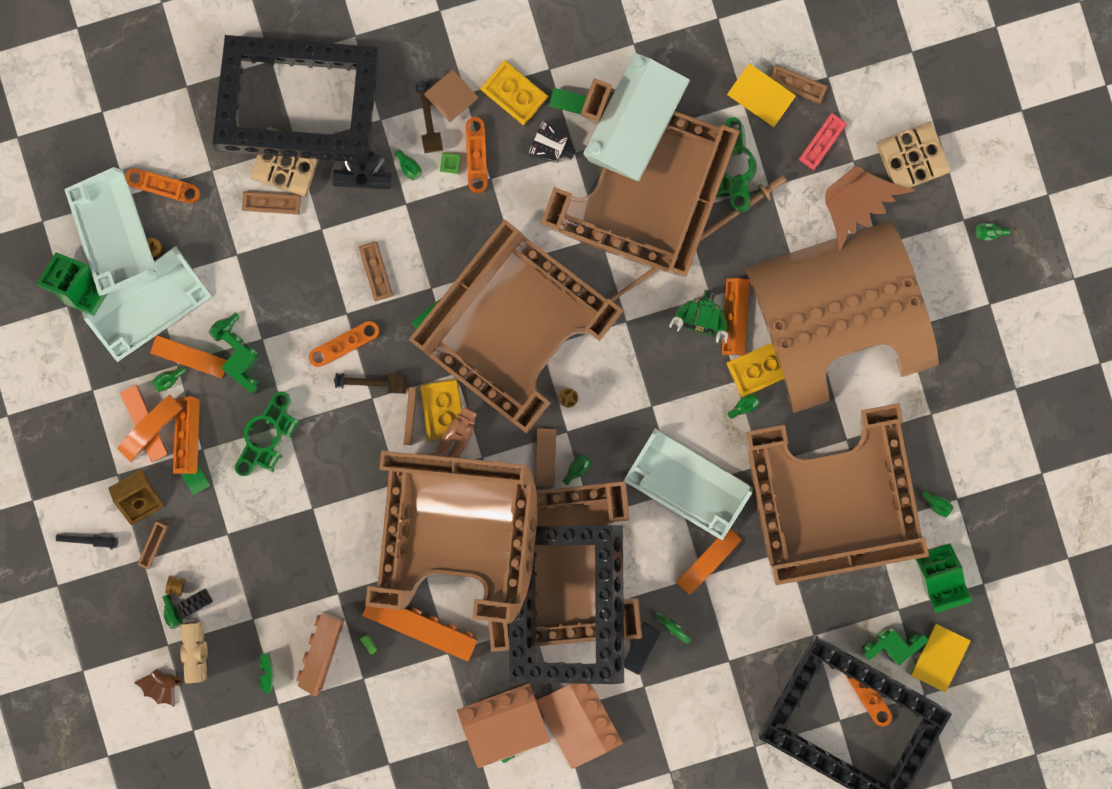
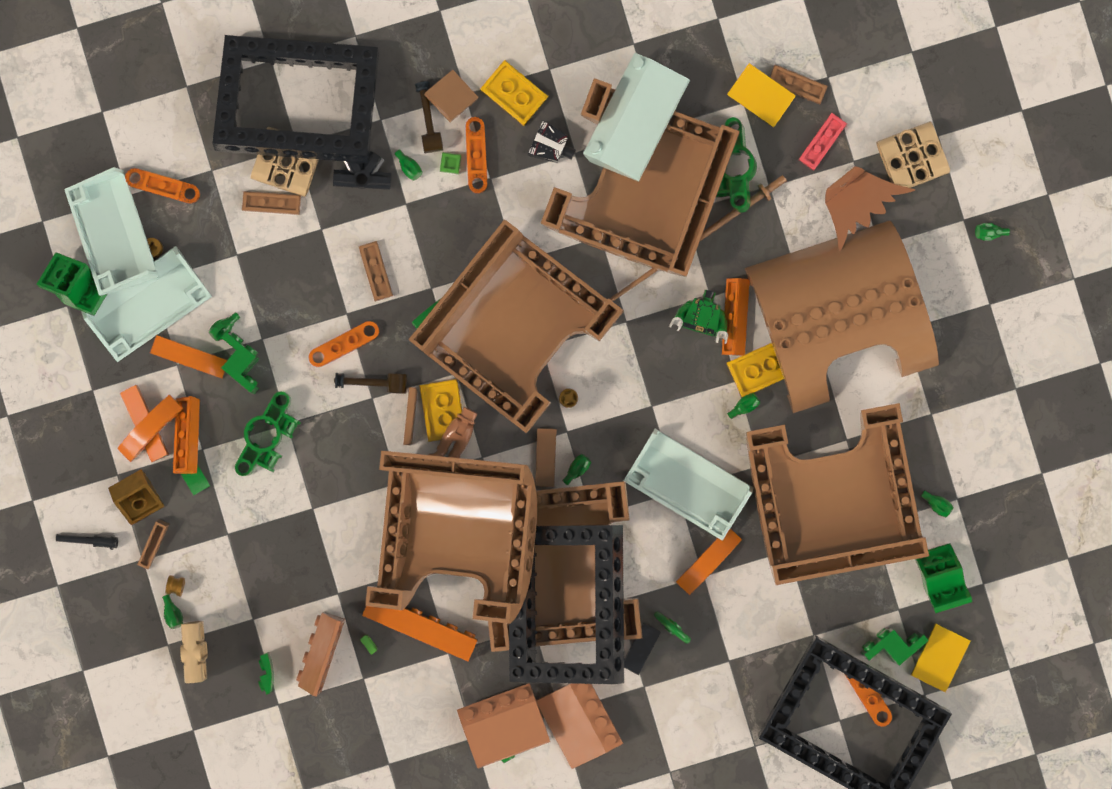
(159, 687): reddish brown arm -> none
(167, 379): green piece -> none
(194, 603): black tyre -> none
(567, 101): green slope -> none

